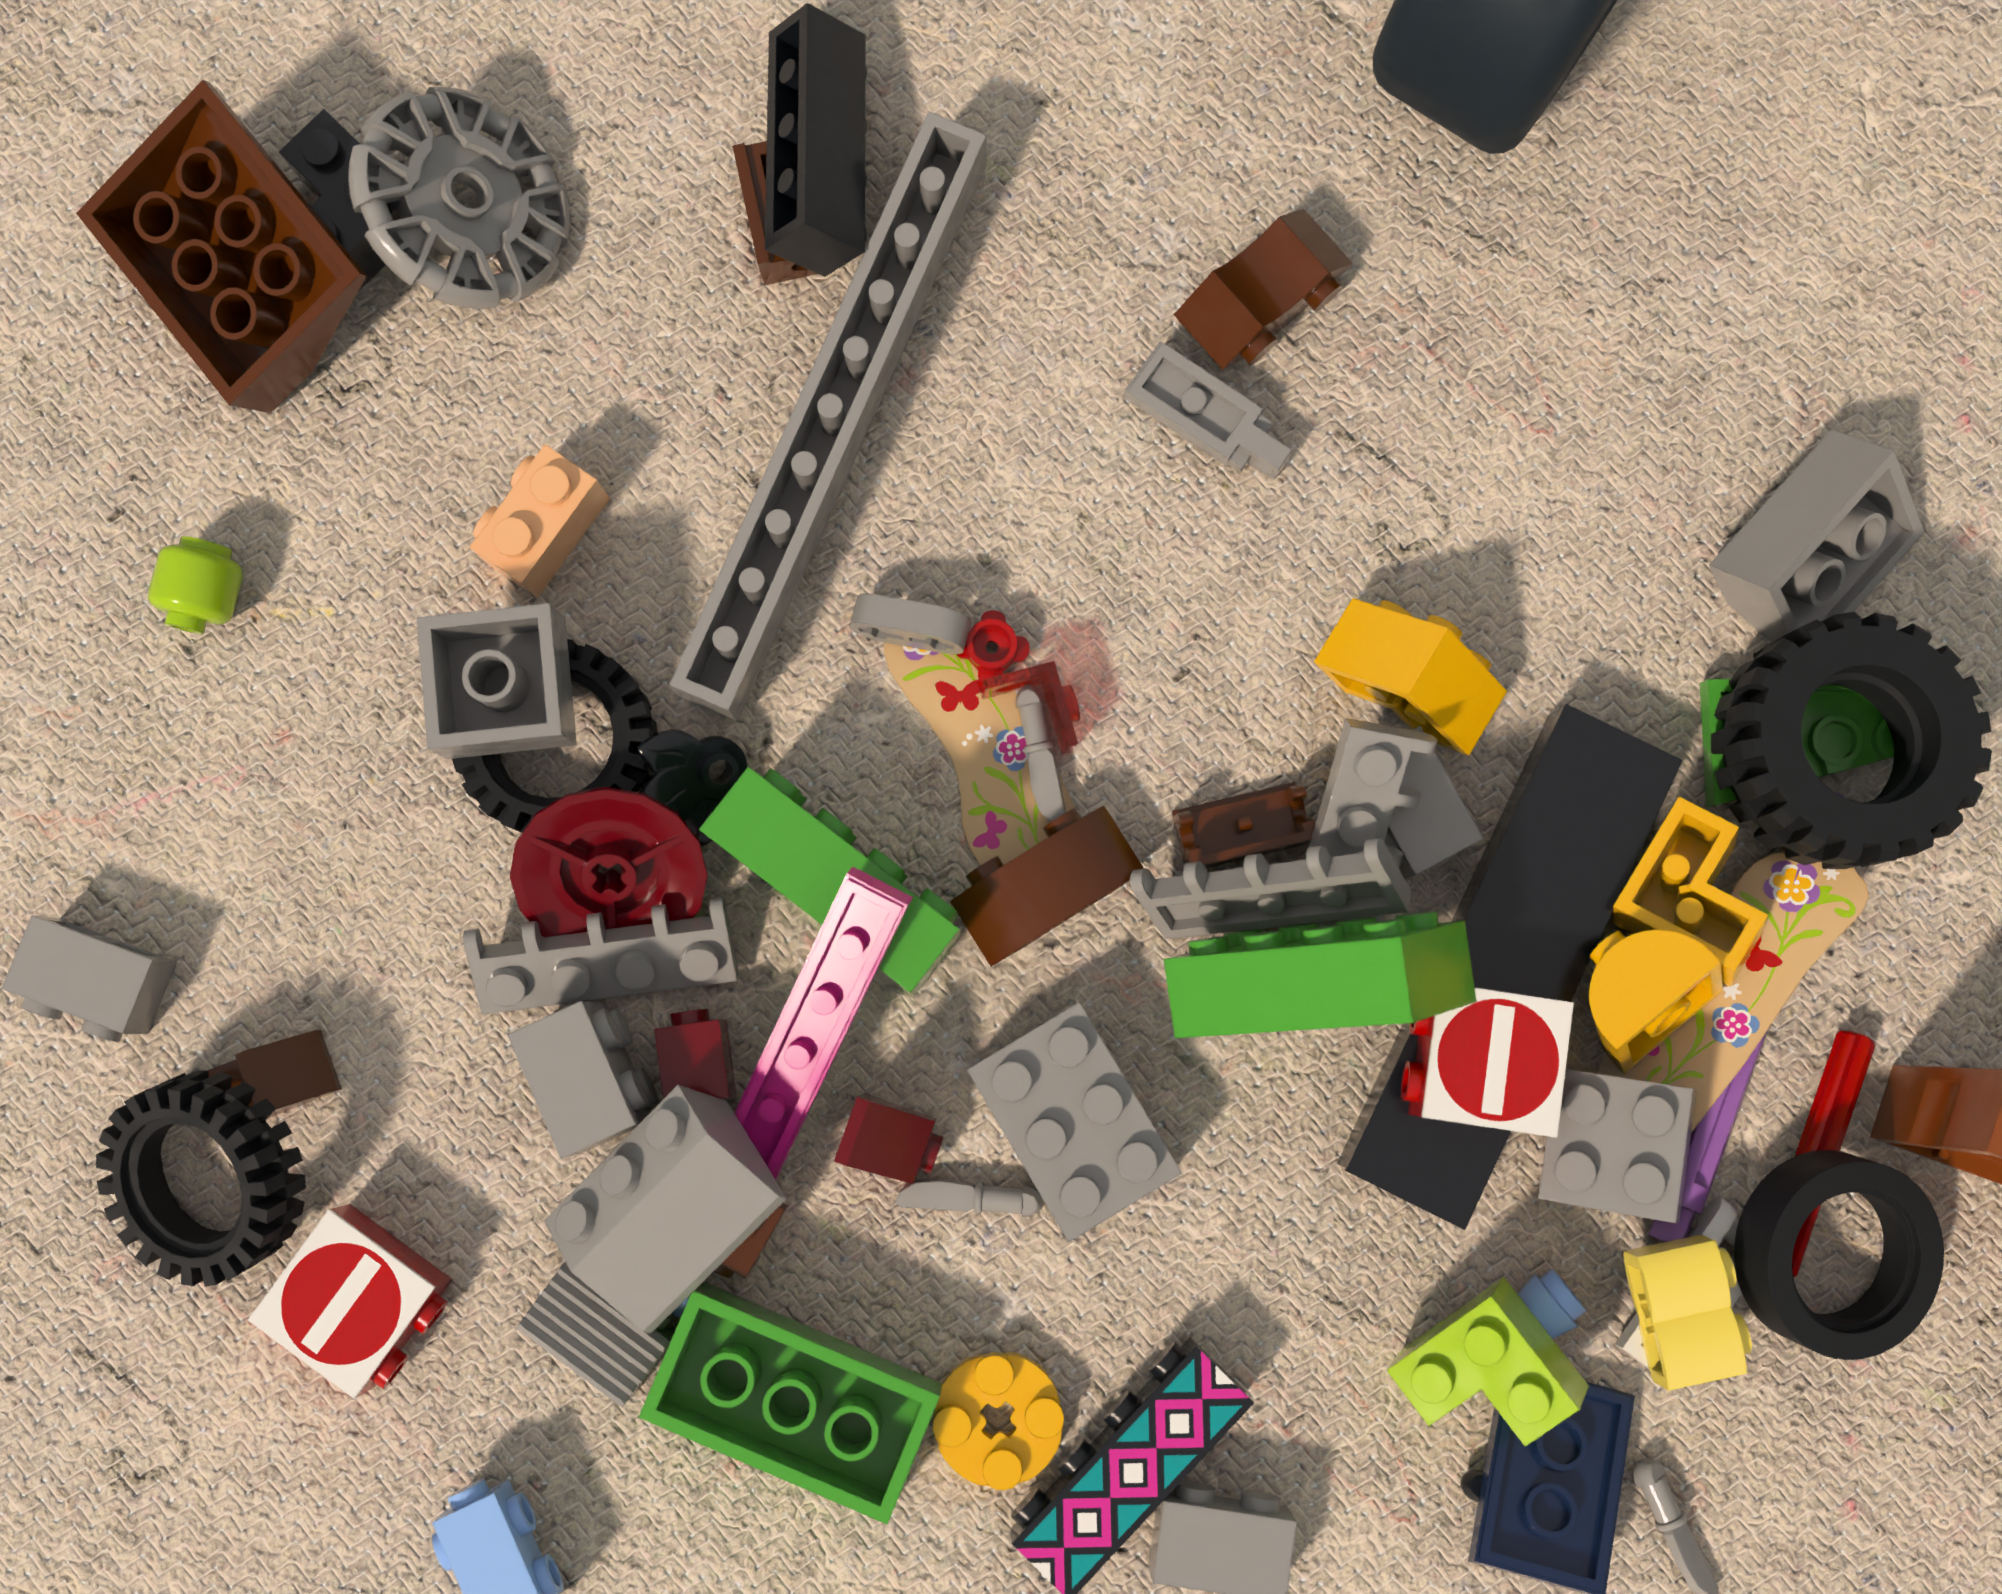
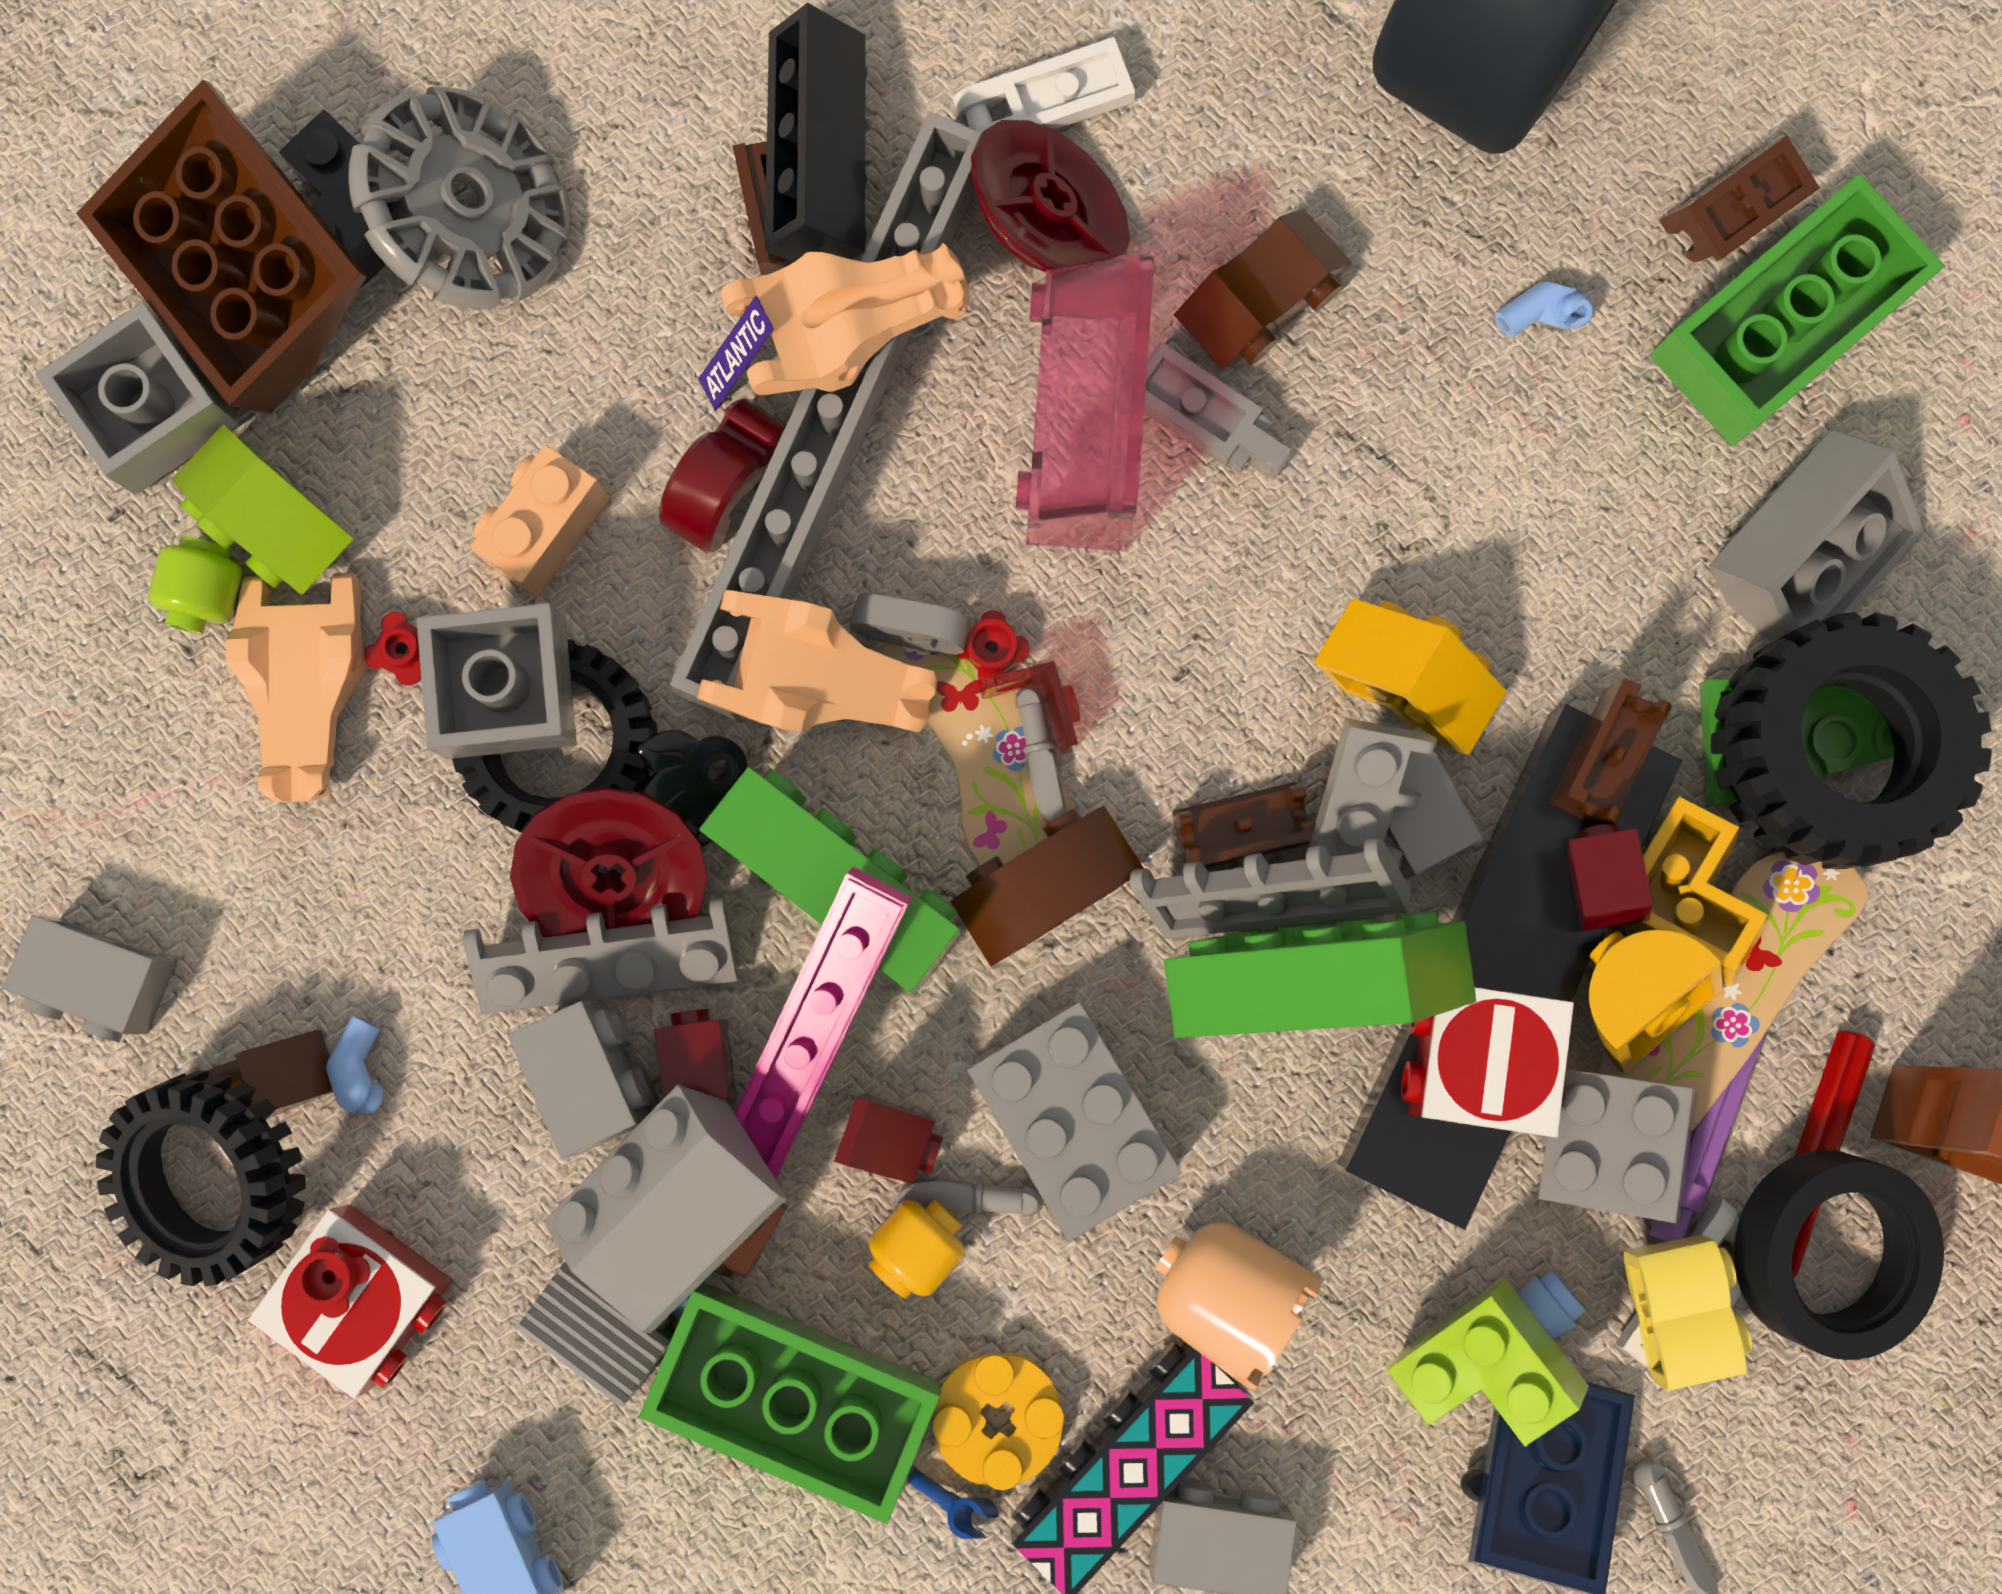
(135, 399): none -> light grey brick
(250, 503): none -> lime brick
(298, 676): none -> light nougat animal
(309, 1279): none -> red plate
(348, 1071): none -> light blue arm
(384, 651): none -> red plate
(719, 474): none -> dark red animal
(736, 353): none -> dark purple sticker
(810, 671): none -> light nougat animal
(841, 311): none -> light nougat animal
(916, 1248): none -> yellow head
(958, 1508): none -> blue hand
(1046, 197): none -> dark red piece
(1052, 90): none -> white plate
(1088, 403): none -> clear pink windscreen
(1233, 1298): none -> light nougat cylinder
(1548, 305): none -> light blue arm
(1609, 877): none -> dark red brick
(1610, 754): none -> reddish brown hinge
(1742, 201): none -> reddish brown hinge
(1796, 310): none -> bright green brick

